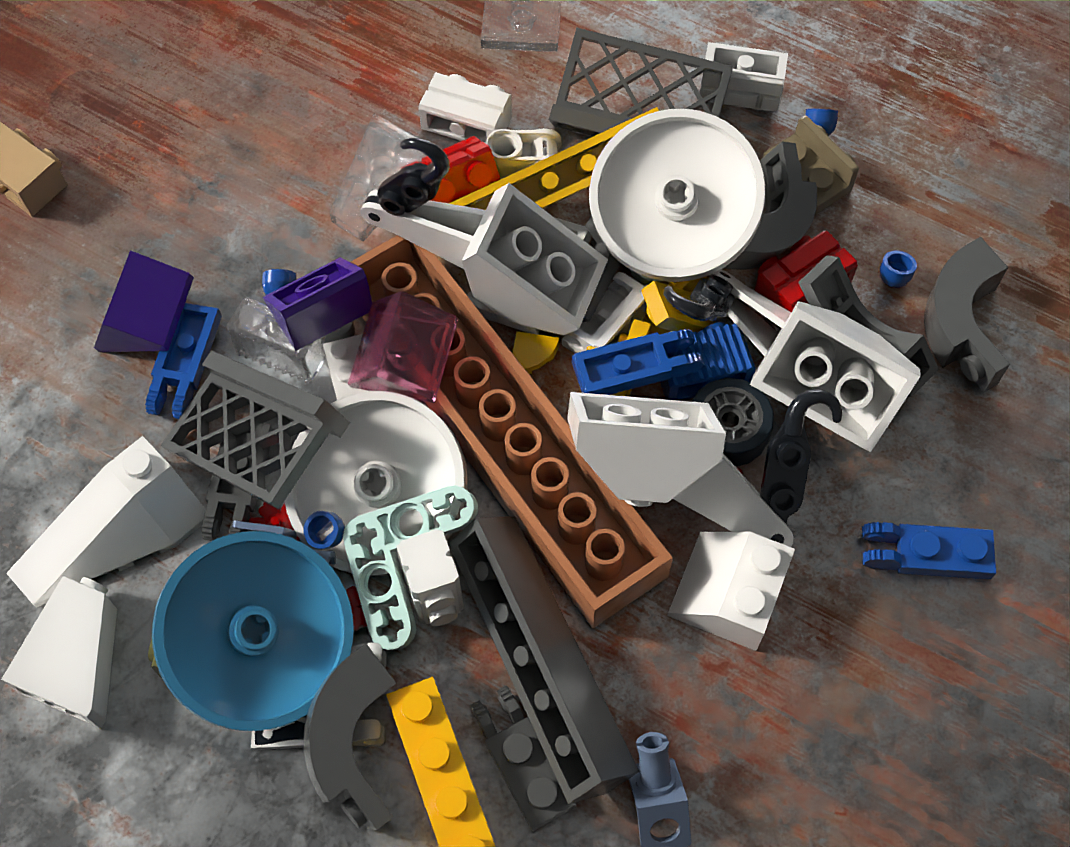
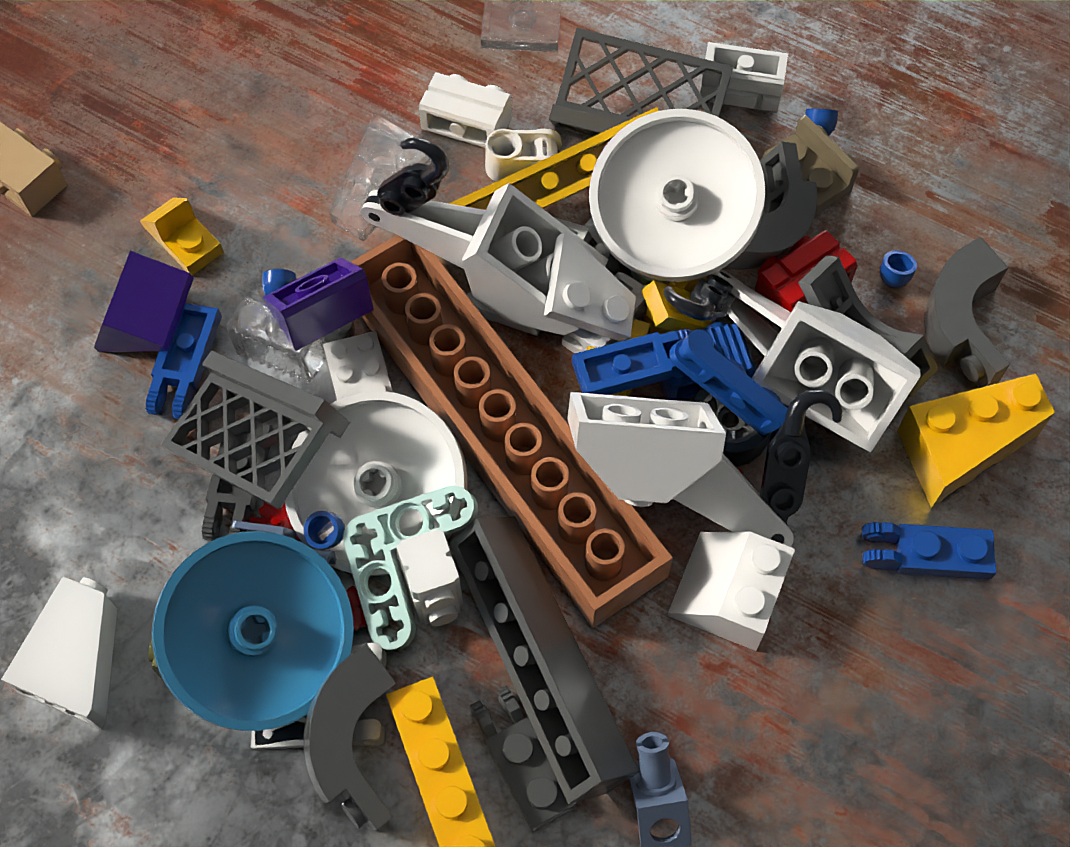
(118, 518): white wedge -> none
(182, 235): none -> yellow slope
(404, 347): clear pink slope -> none
(470, 169): red brick -> none
(534, 350): yellow tile -> none
(587, 292): none -> white wing
(728, 382): none -> blue plate
(970, 431): none -> yellow wedge

